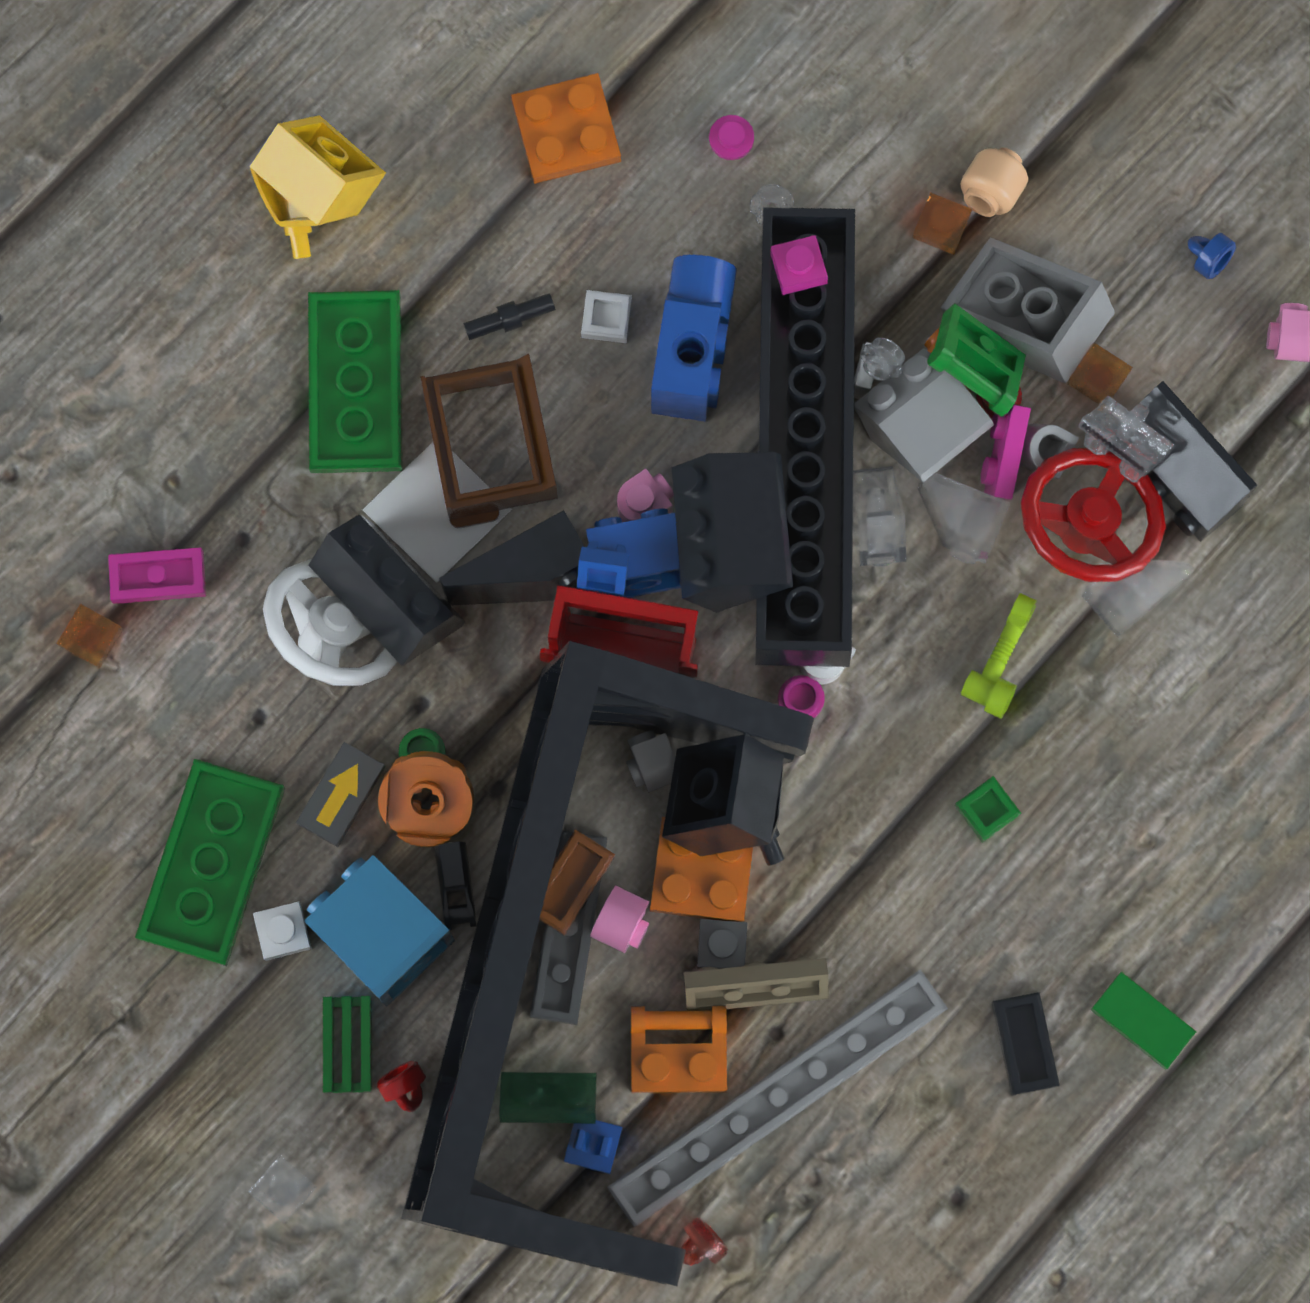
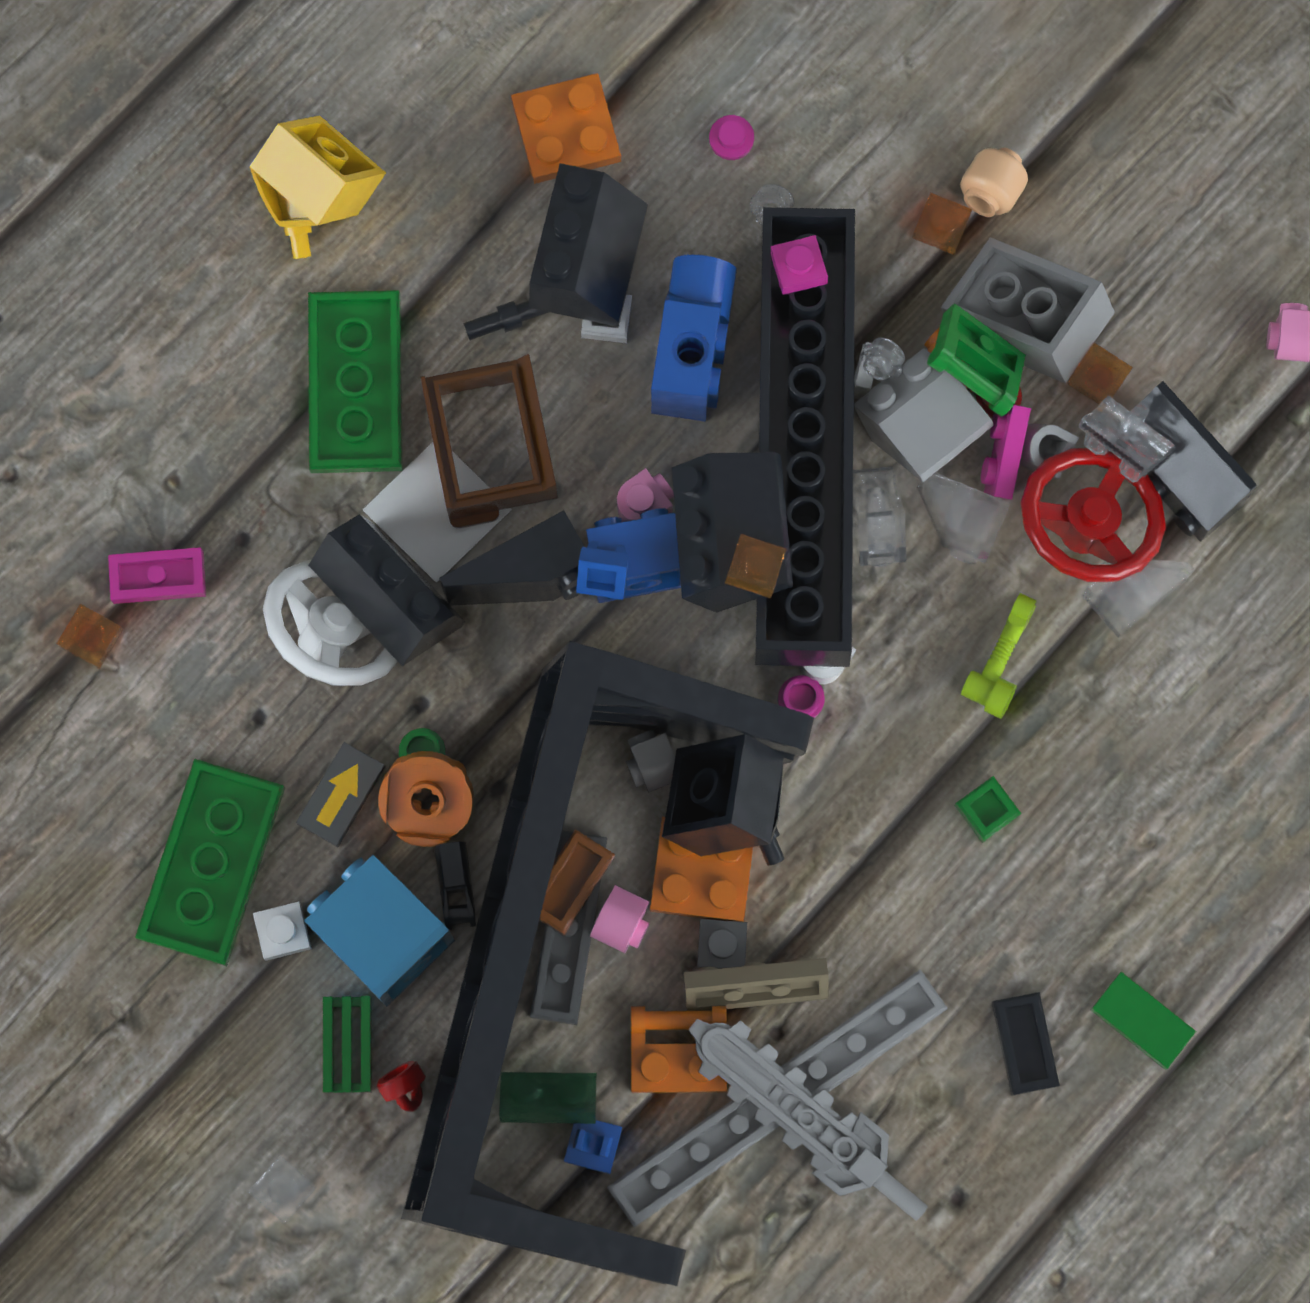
(587, 247): none -> black slope
(645, 644): red piece -> none
(706, 1240): clear red tile -> none
(755, 566): none -> clear orange plate
(845, 1150): none -> light grey bar
(1212, 254): blue tile -> none

